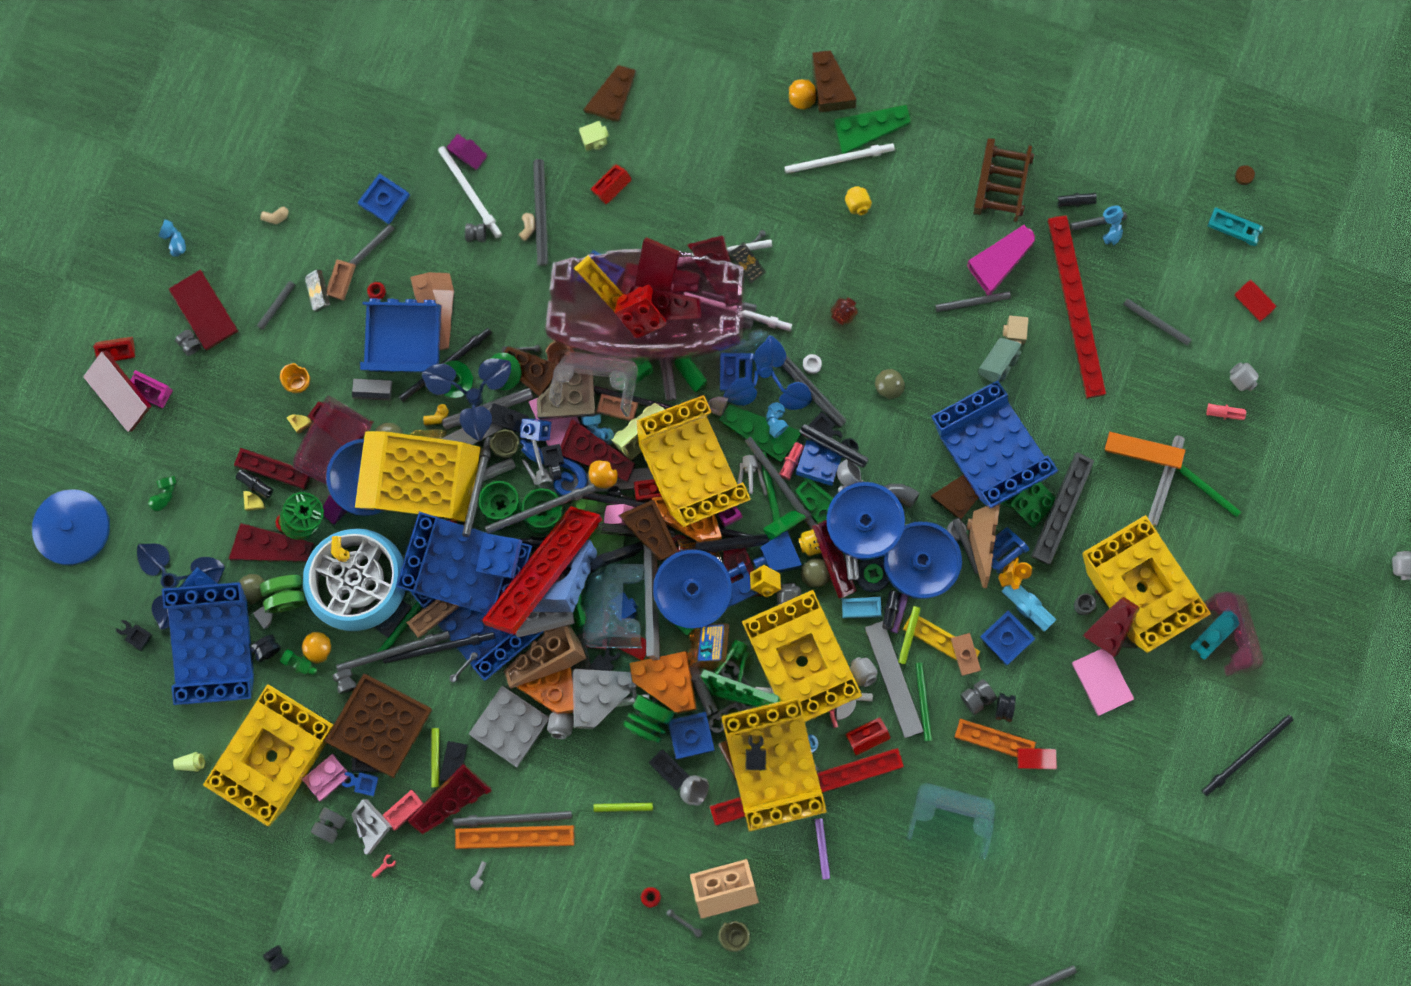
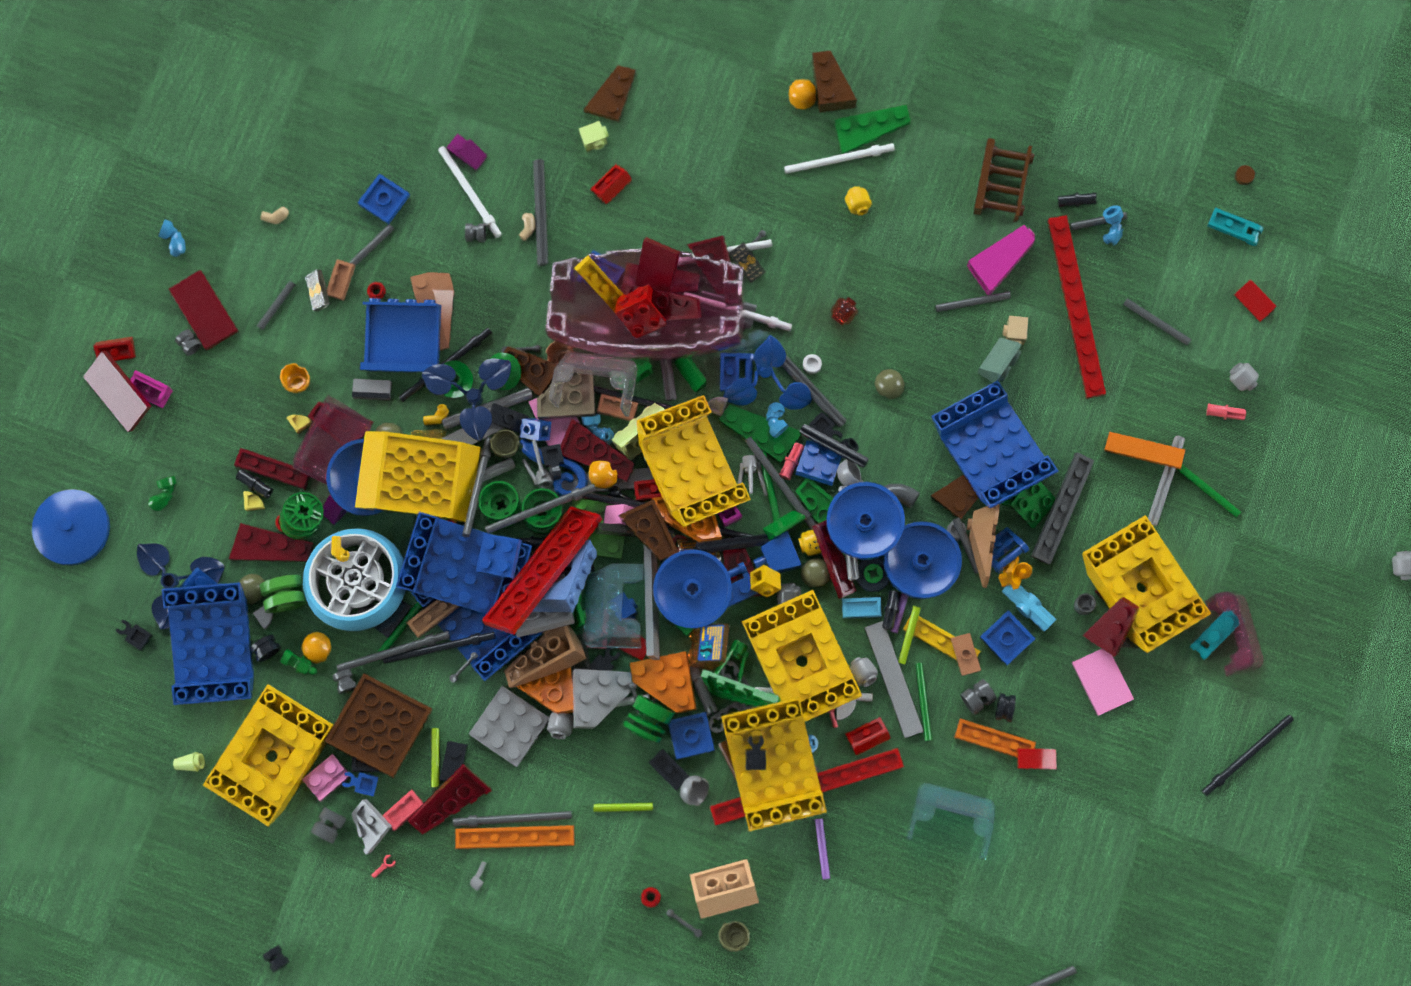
(617, 555): black tile -> none

